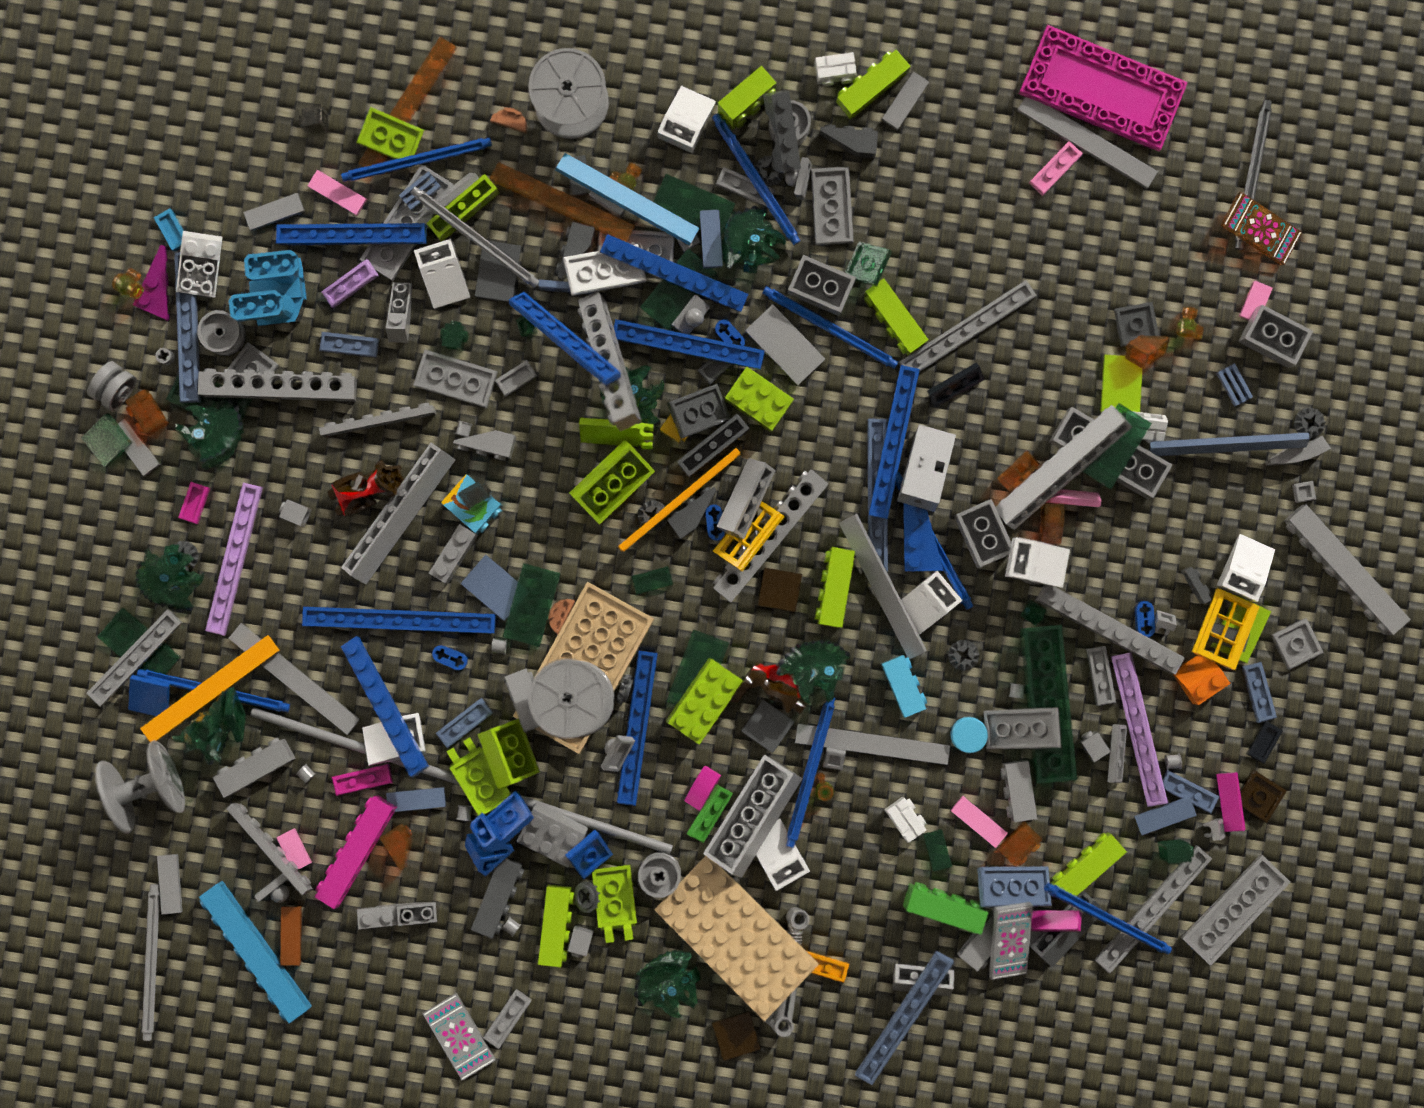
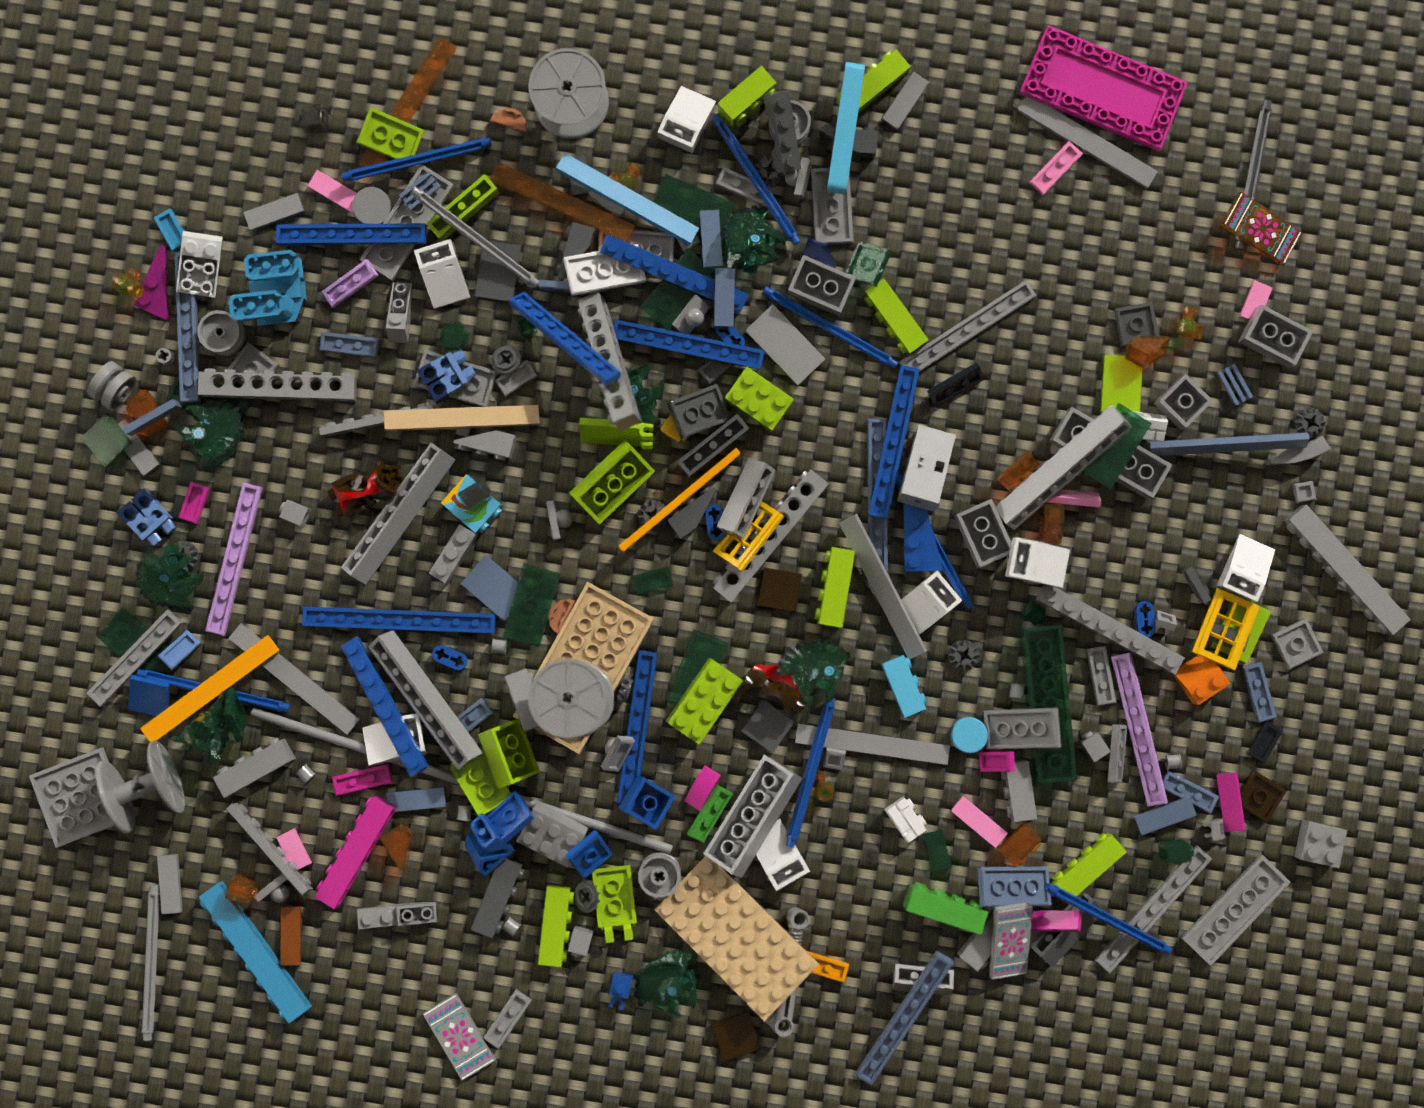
(72, 798): none -> light grey plate
(147, 517): none -> medium blue hips
(152, 417): none -> sand blue tile
(179, 650): none -> medium blue tile
(241, 889): none -> clear orange slope
(371, 205): none -> light grey tile
(425, 699): none -> light grey brick
(445, 376): none -> medium blue hips
(454, 191): light grey tile -> none
(461, 417): none -> tan tile
(508, 352): none -> dark grey gear
(558, 519): none -> light grey tile
(620, 988): none -> blue brick
(647, 802): none -> blue brick
(724, 297): none -> sand blue tile
(819, 251): none -> clear blue tile
(835, 69): white brick -> none
(845, 128): none -> medium azure beam
(997, 761): none -> dark pink tile
(1183, 402): none -> light grey brick
(1320, 843): none -> light grey brick

